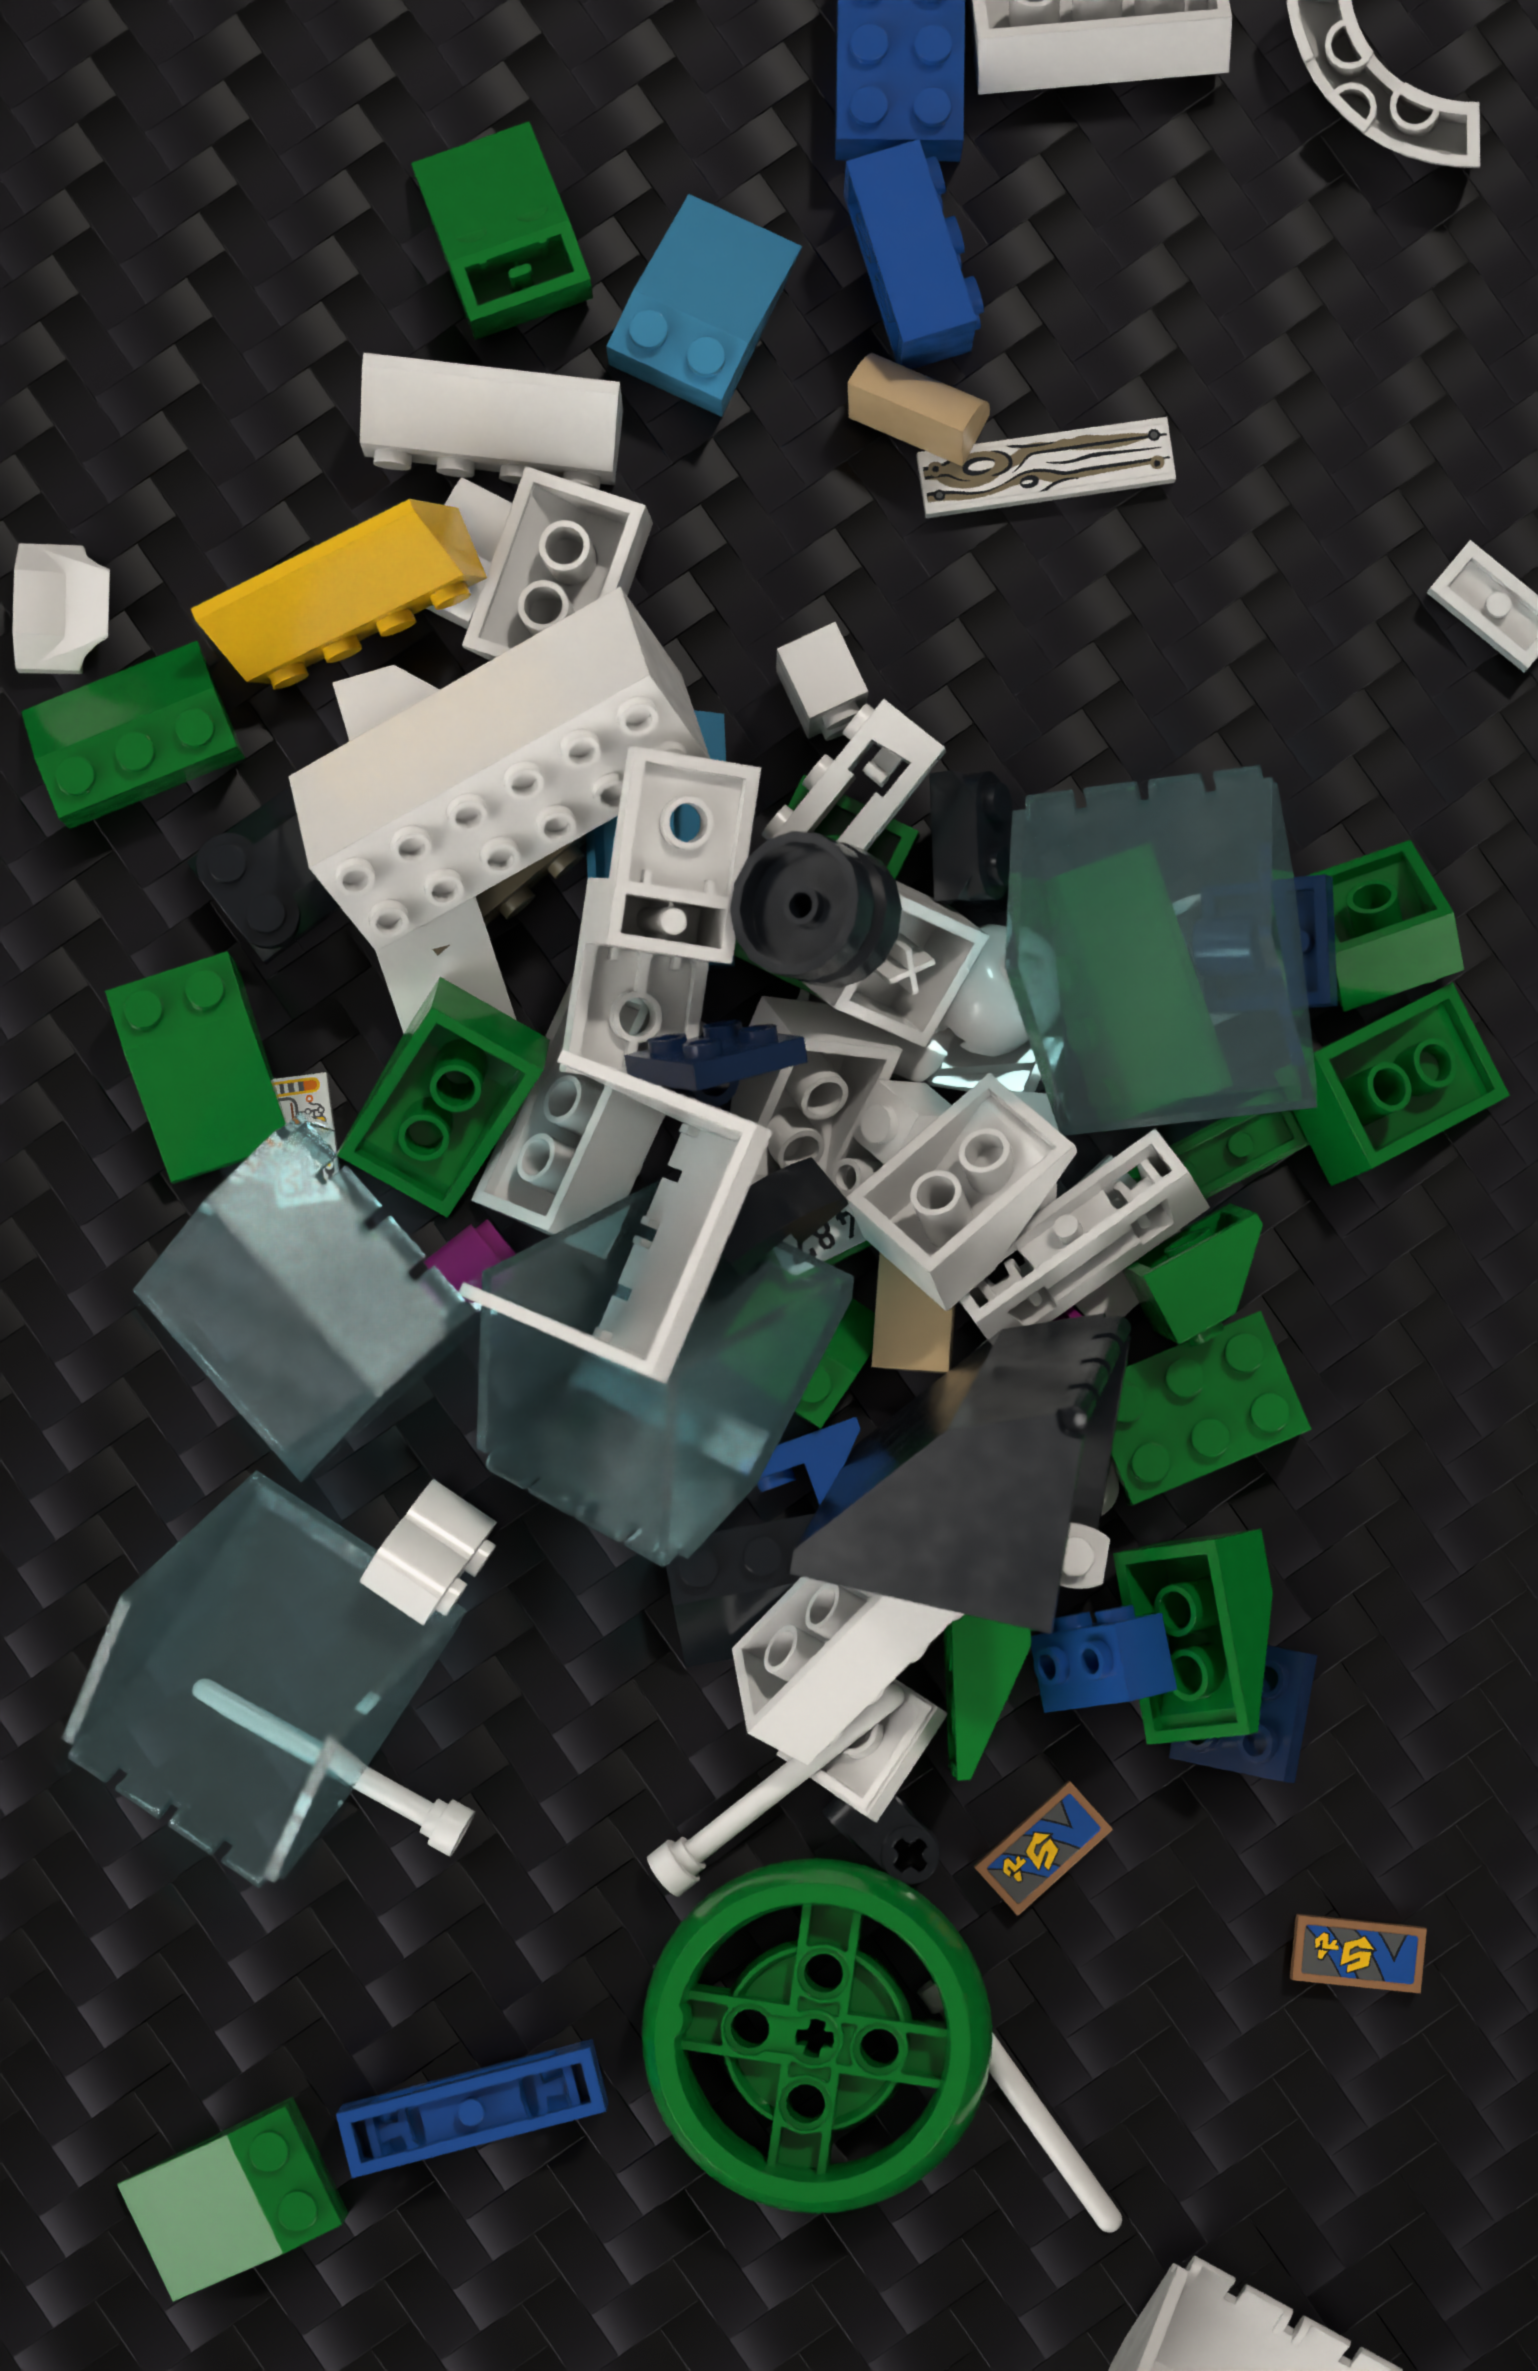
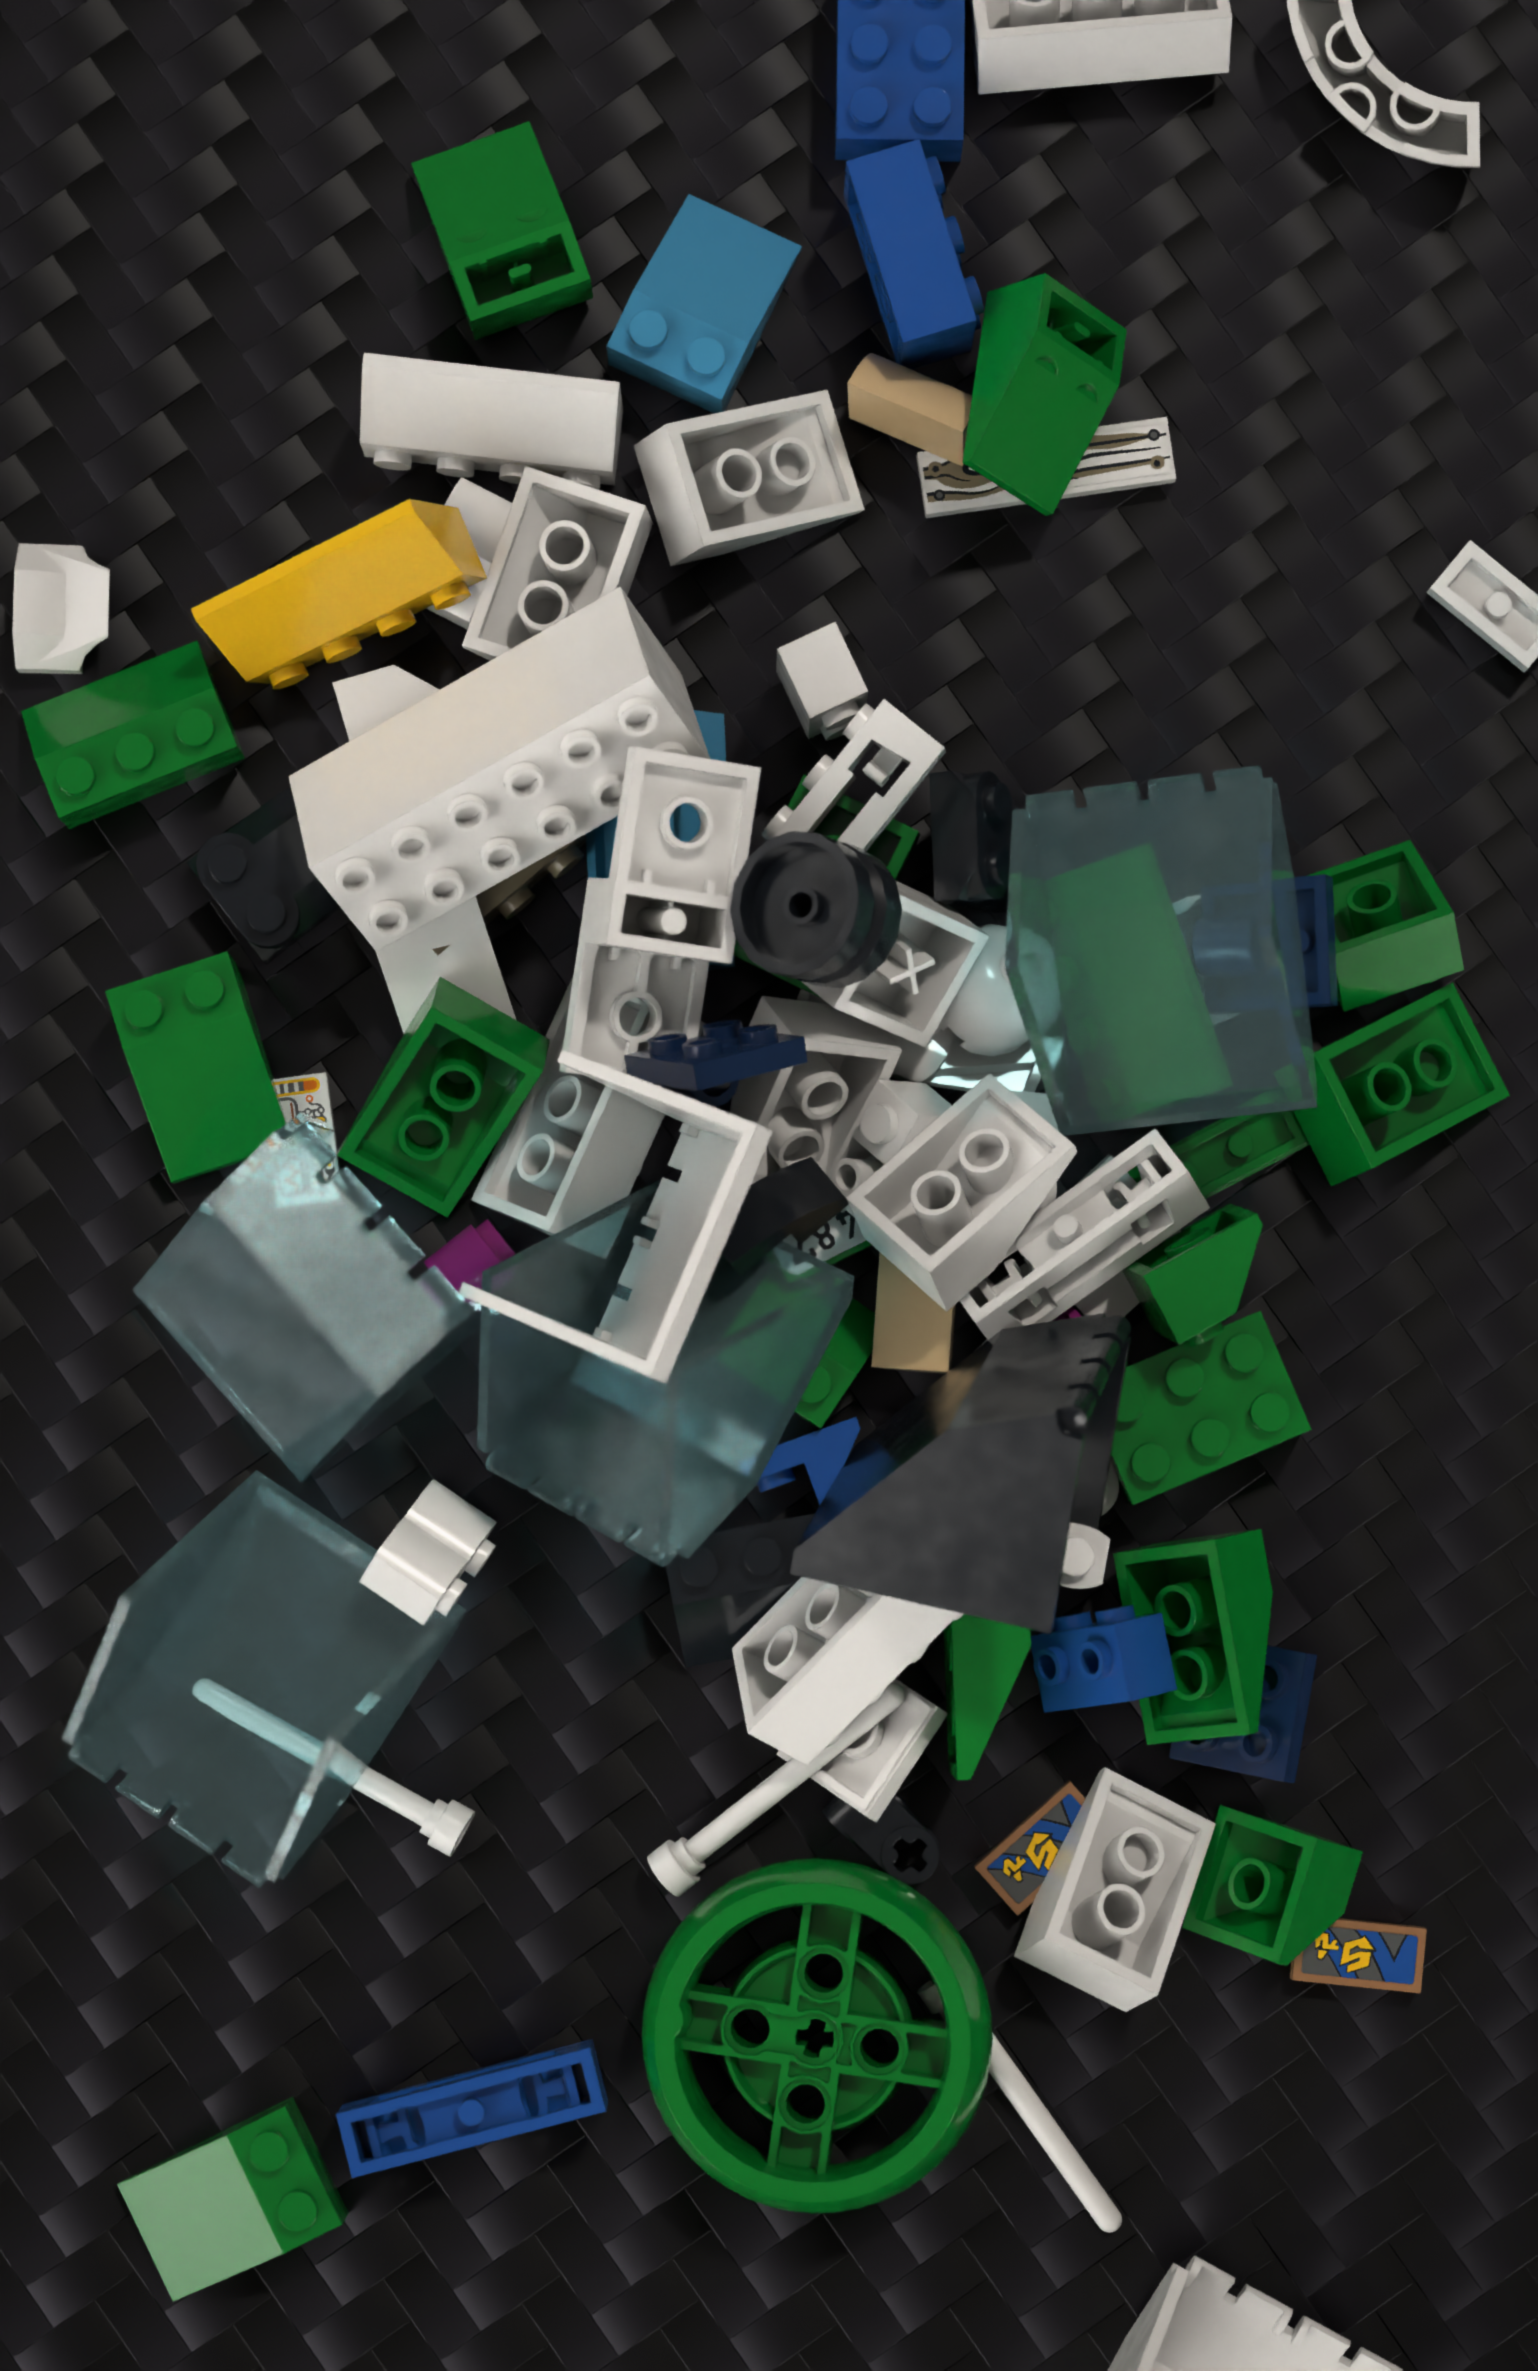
(747, 476): none -> white slope
(1040, 387): none -> green slope
(1117, 1893): none -> white slope
(1269, 1886): none -> green slope

